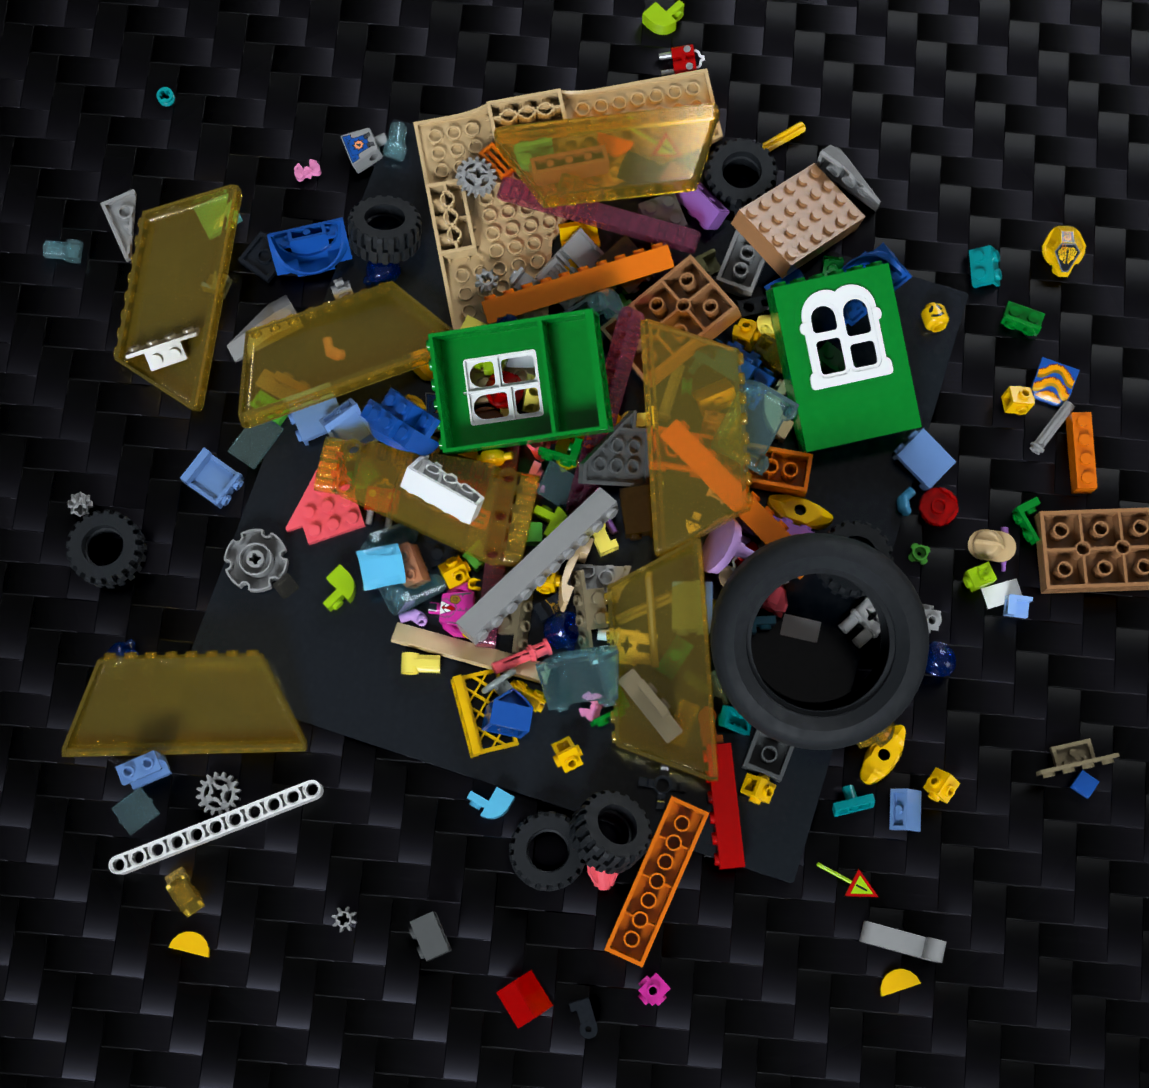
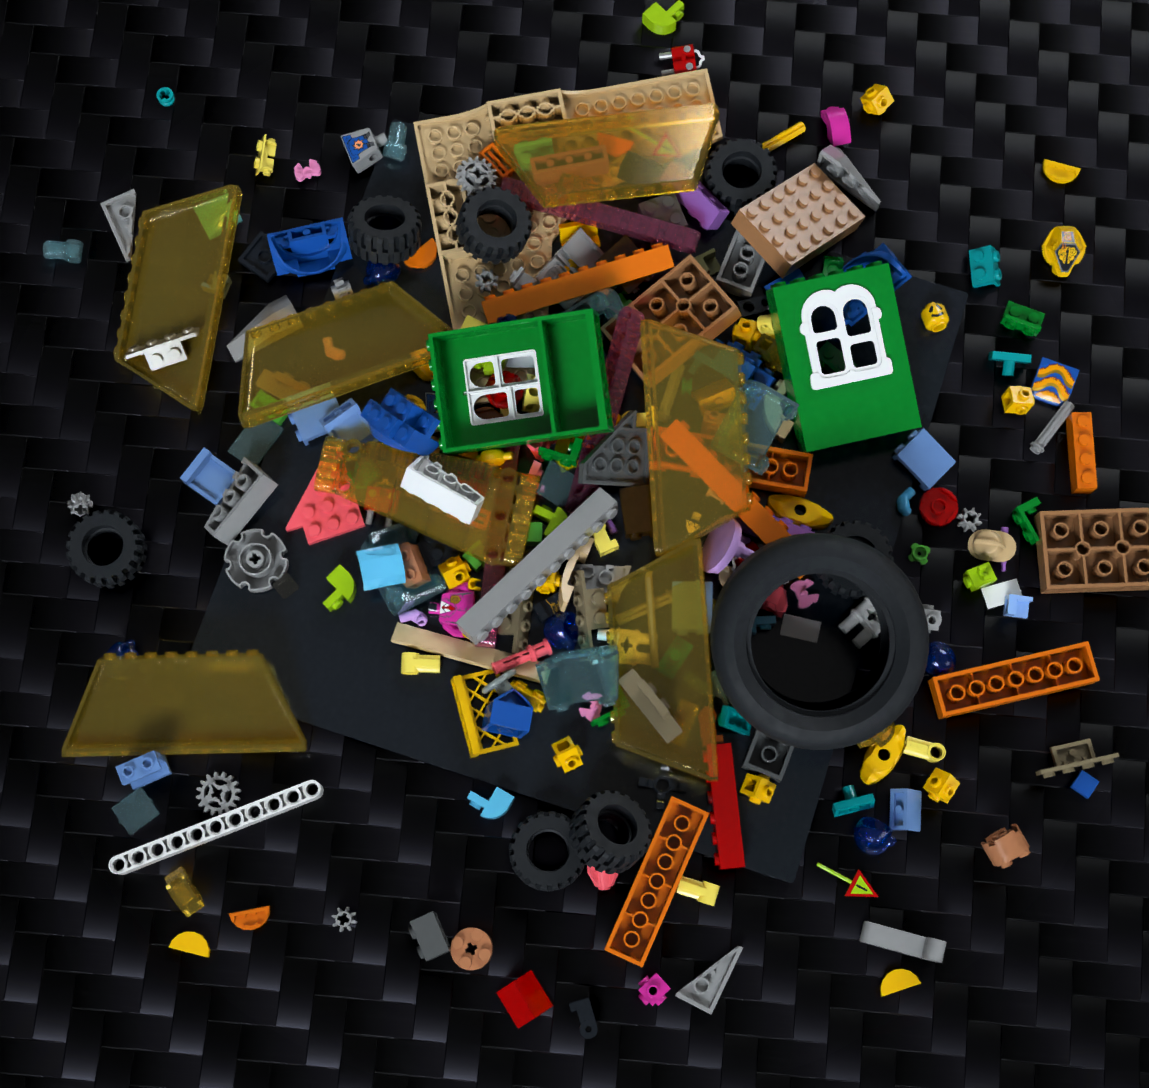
(240, 502): none -> light grey wedge
(251, 918): none -> orange tile
(262, 162): none -> light yellow hinge
(424, 255): none -> orange tile
(460, 944): none -> nougat brick
(503, 205): none -> black tyre
(702, 891): none -> light yellow piece
(707, 987): none -> light grey wing
(801, 593): none -> bright pink piece
(837, 125): none -> dark pink brick
(873, 836): none -> clear blue piece
(876, 99): none -> yellow brick
(921, 749): none -> light yellow piece
(970, 515): none -> light grey gear
(1005, 846): none -> nougat brick
(1009, 360): none -> teal tile
(1013, 680): none -> orange brick
(1060, 172): none -> yellow tile

